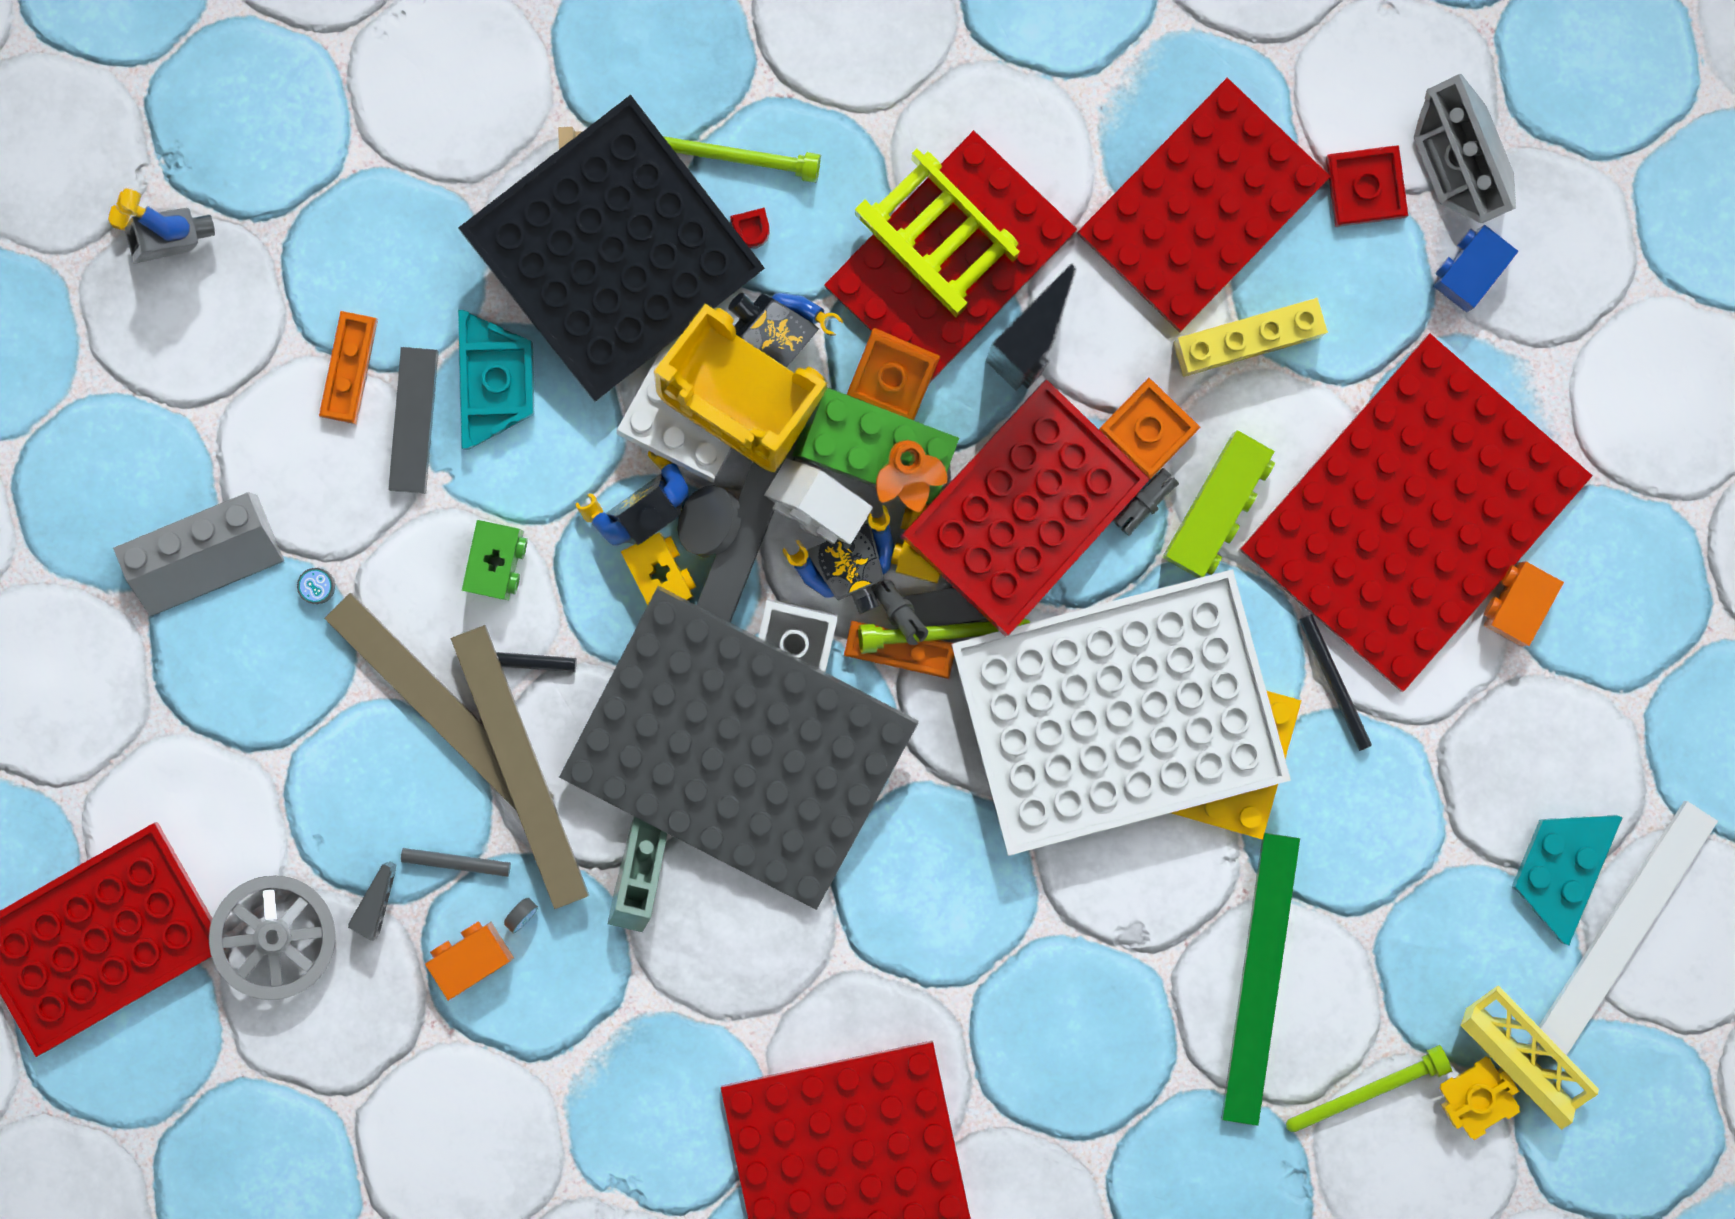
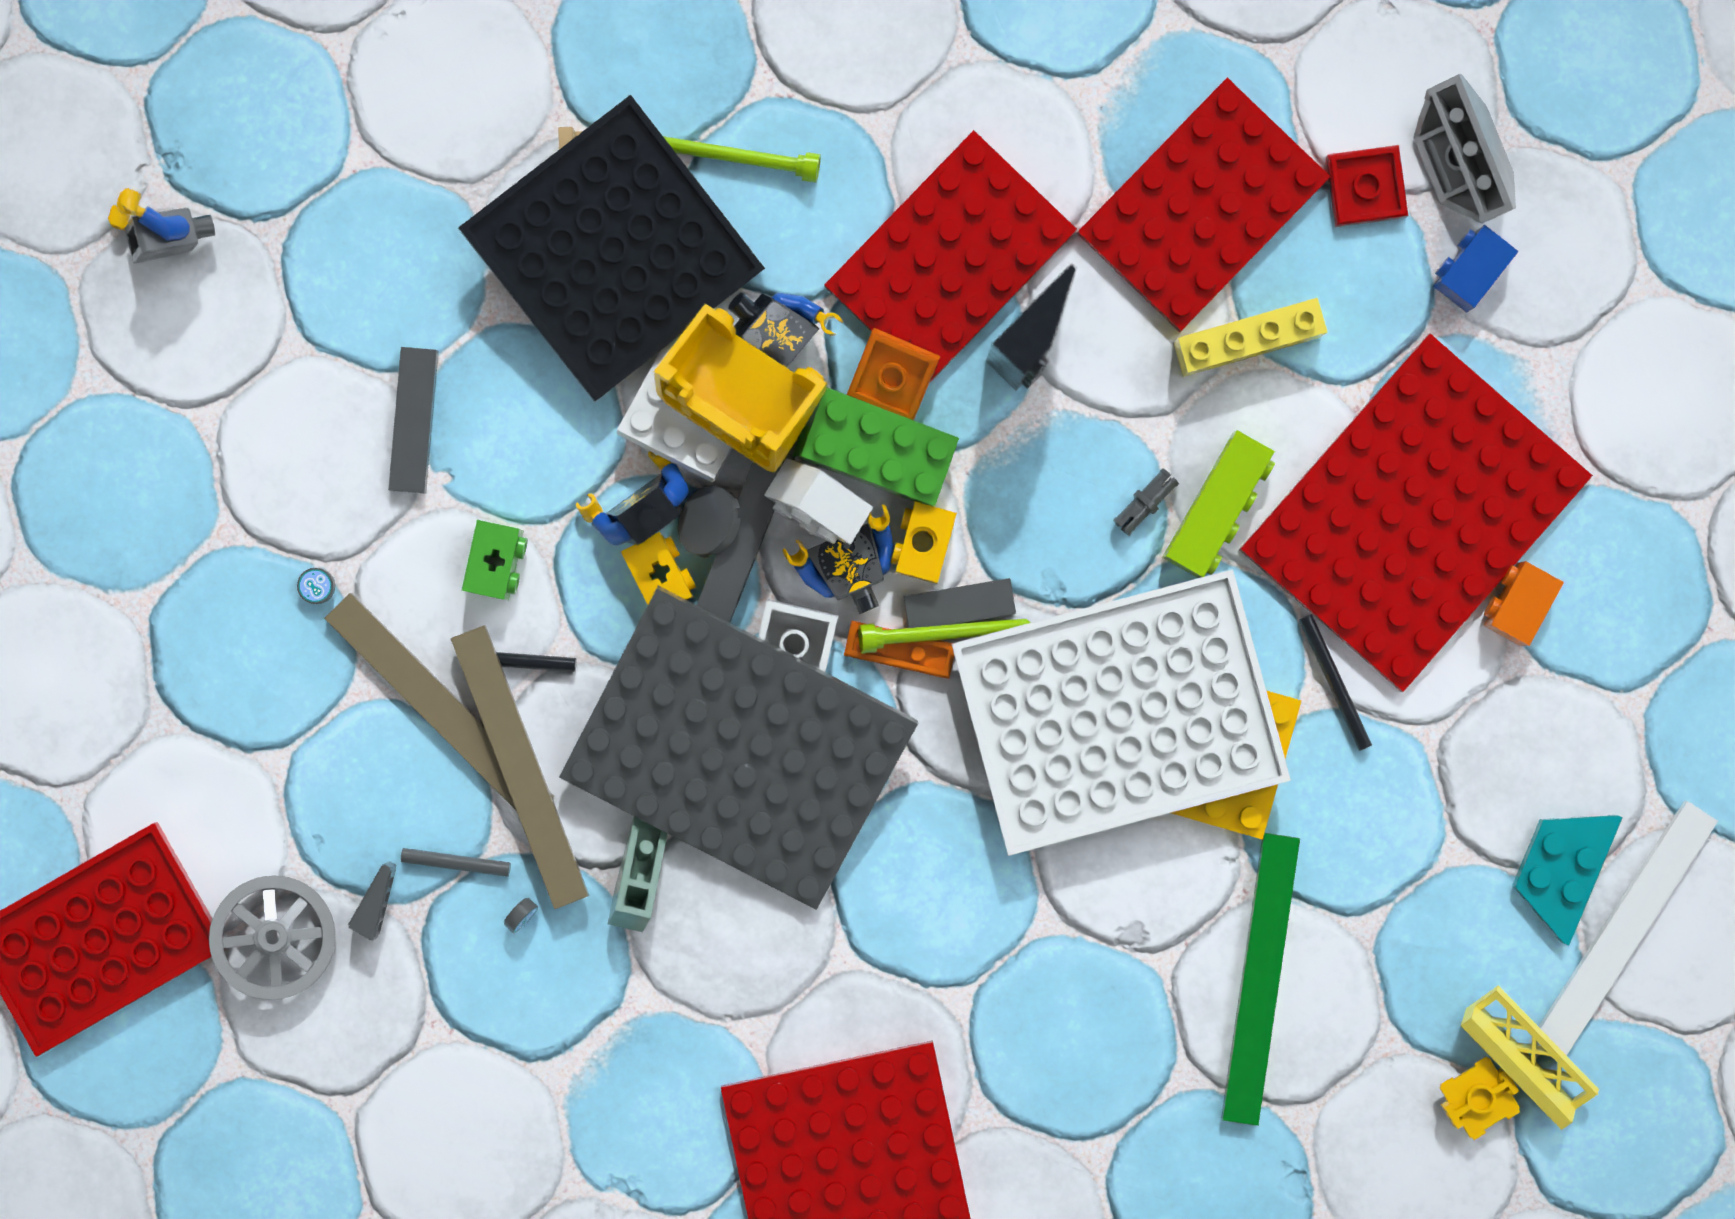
(199, 553): light grey slope -> none
(348, 367): orange tile -> none
(469, 960): orange brick -> none
(493, 379): teal wing -> none
(752, 227): red tile -> none
(900, 612): dark grey pin -> none
(901, 242): neon yellow fence -> none
(912, 480): orange plate -> none
(1025, 508): red plate -> none
(1149, 428): orange plate -> none
(1432, 1063): lime piece -> none

